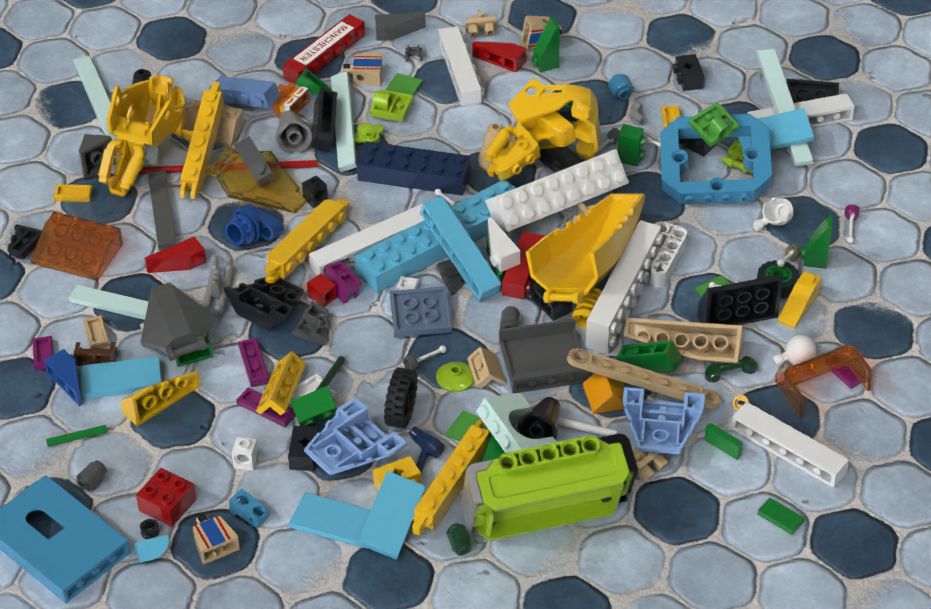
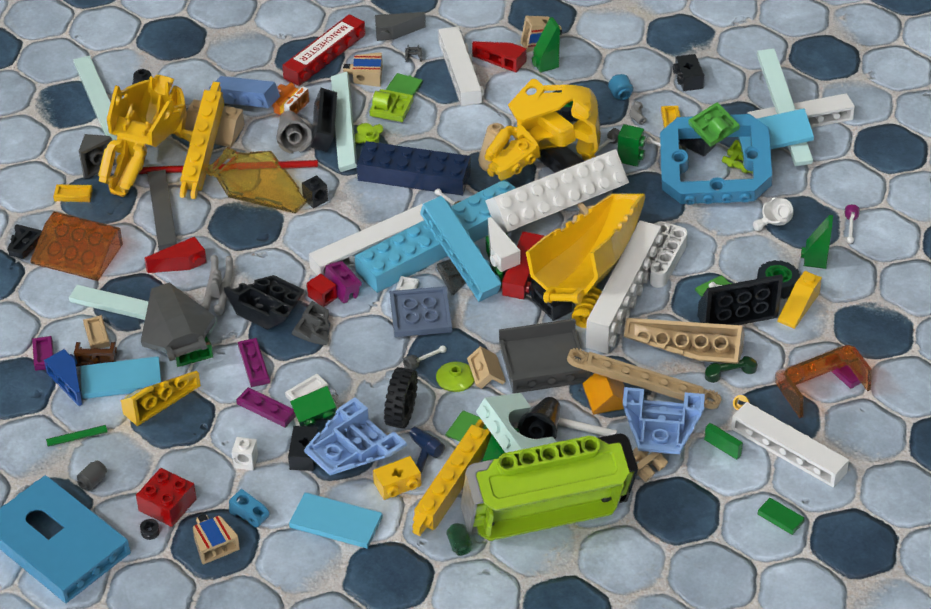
(151, 548): medium azure brick -> none
(250, 224): blue beam -> none
(255, 162): dark grey slope -> none
(282, 384): yellow fence -> none
(305, 238): yellow hinge -> none
(310, 81): green slope -> none
(332, 372): dark green bar -> none
(391, 515): medium azure tile -> none
(480, 22): tan hips -> none
(510, 317): dark grey brick -> none
(651, 356): green slope -> none
(790, 254): dark tan hinge -> none
(797, 349): white hair -> none
(809, 90): black wing -> none

